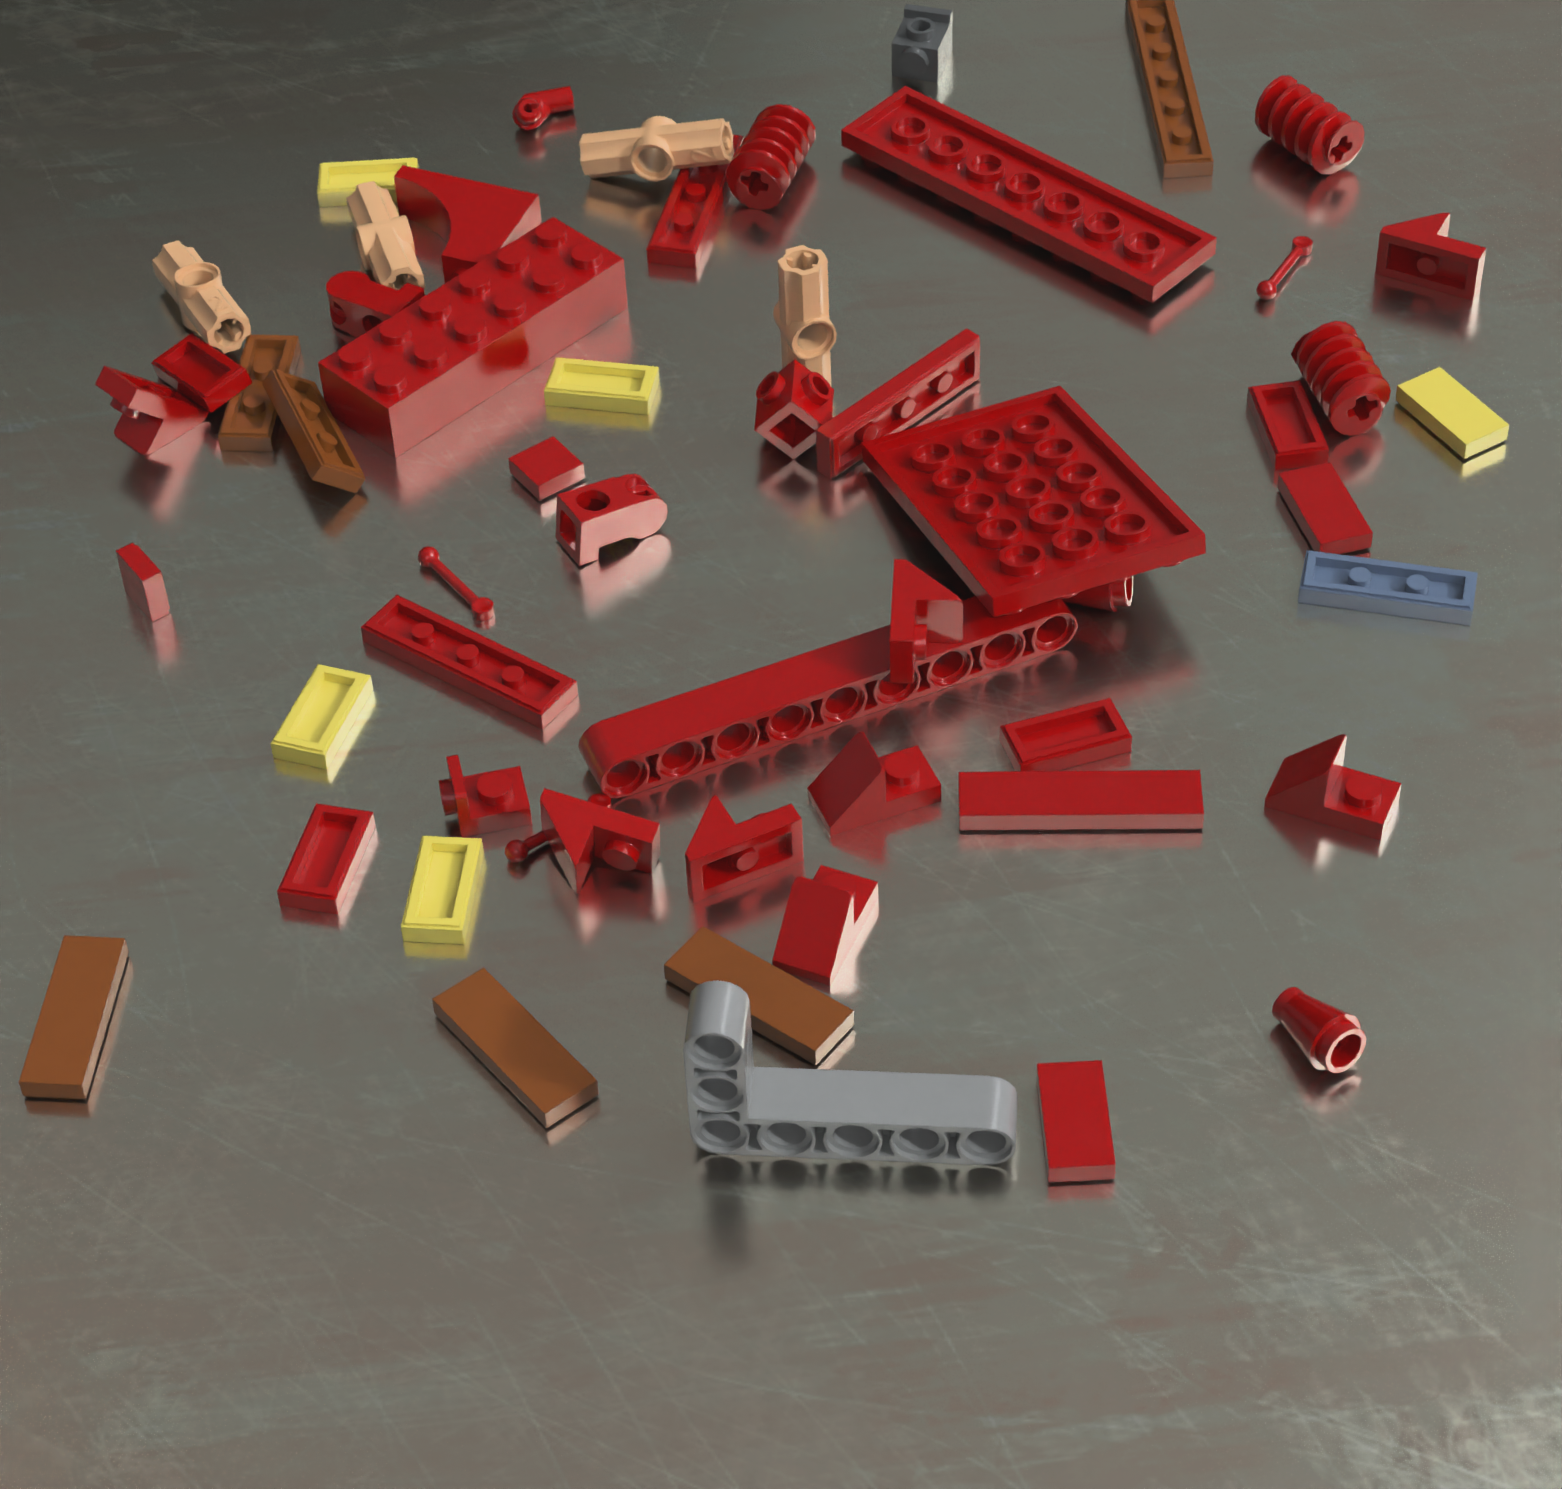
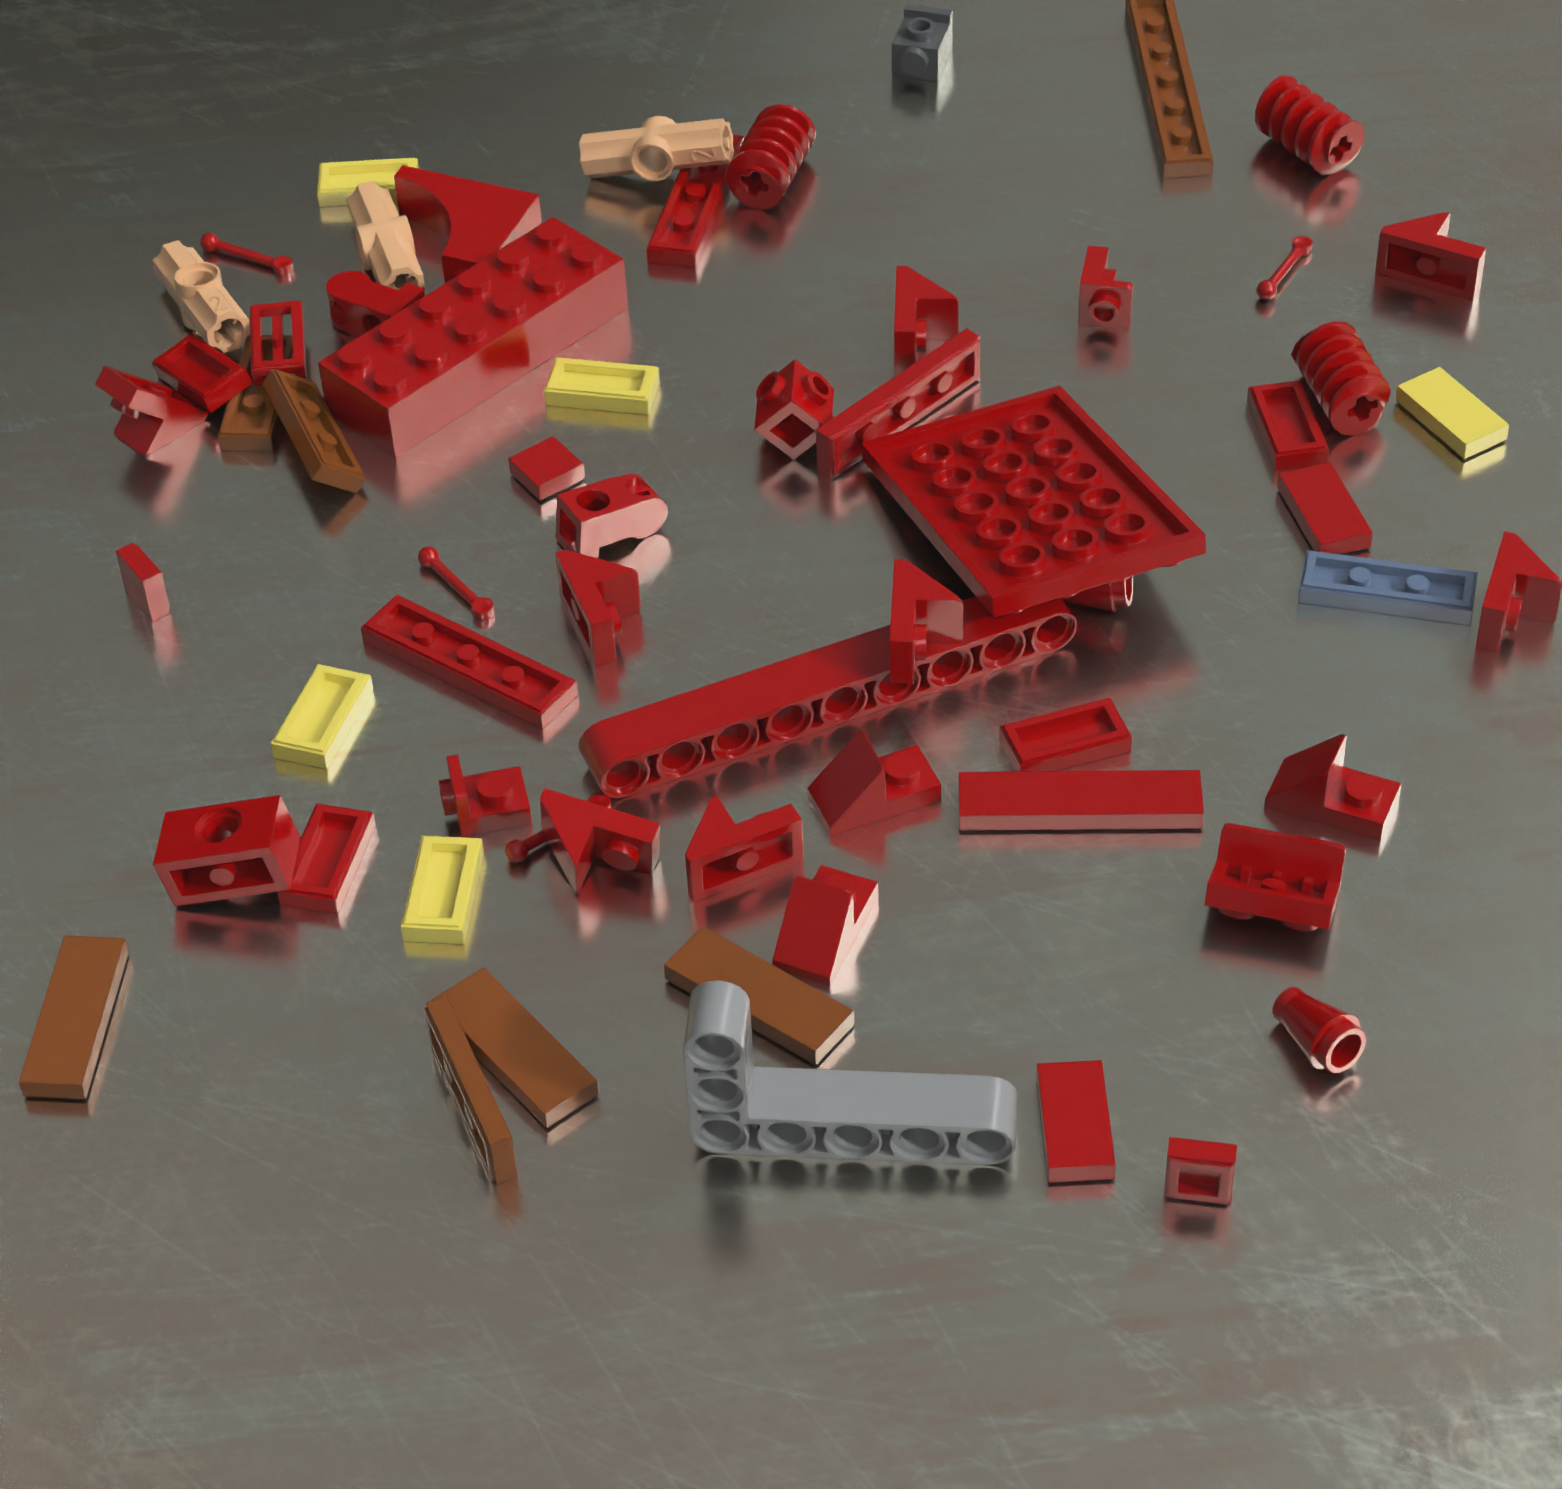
(227, 850): none -> red brick
(281, 265): none -> red hinge
(295, 365): none -> red tile
(471, 1090): none -> dark orange tile
(537, 106): red arm -> none
(596, 599): none -> red slope
(804, 310): light nougat piece -> none
(921, 314): none -> red slope
(1030, 193): red plate -> none
(1101, 297): none -> red bracket
(1200, 1170): none -> red tile
(1276, 877): none -> red bracket
(1517, 588): none -> red slope

